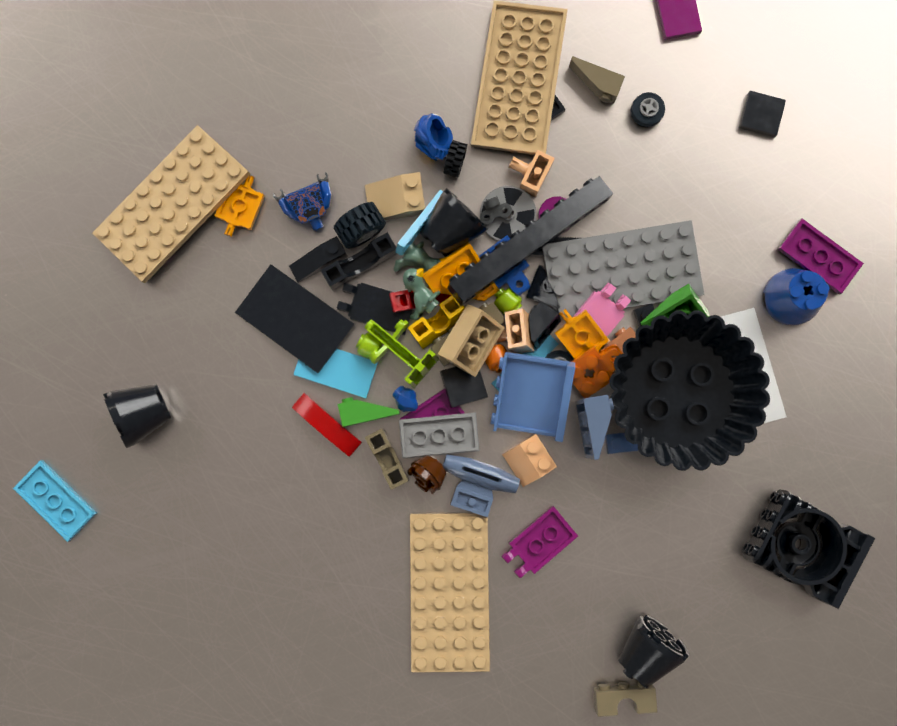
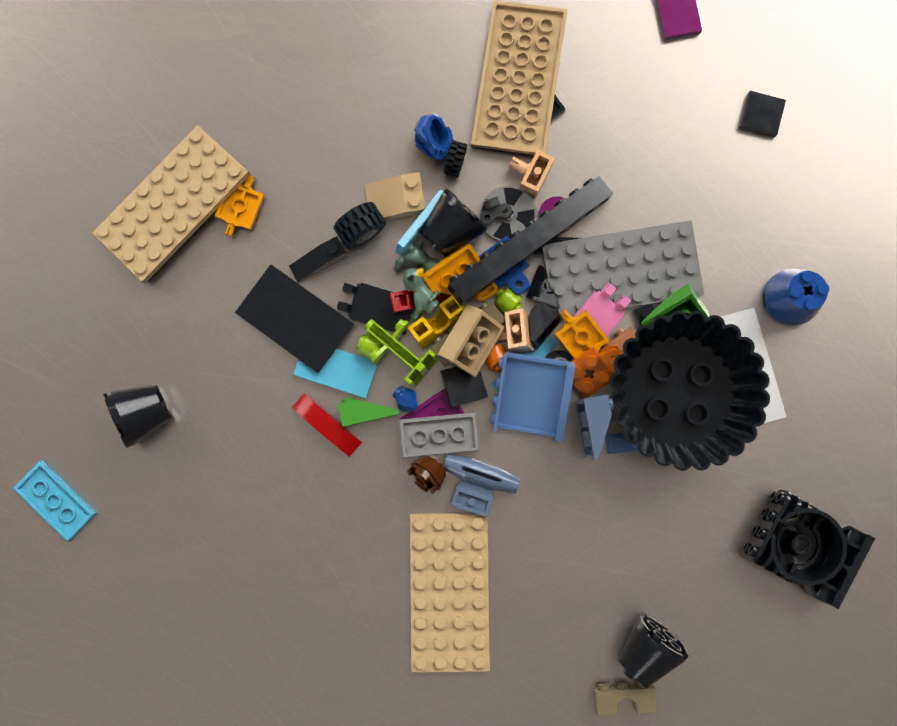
(307, 203): torso -> none
(349, 268): black arch -> none
(387, 458): dark tan arch -> none
(529, 460): light nougat slope -> none
(540, 542): magenta tile -> none
(599, 80): dark tan slope -> none
(654, 109): black wheel -> none
(820, 255): magenta plate -> none

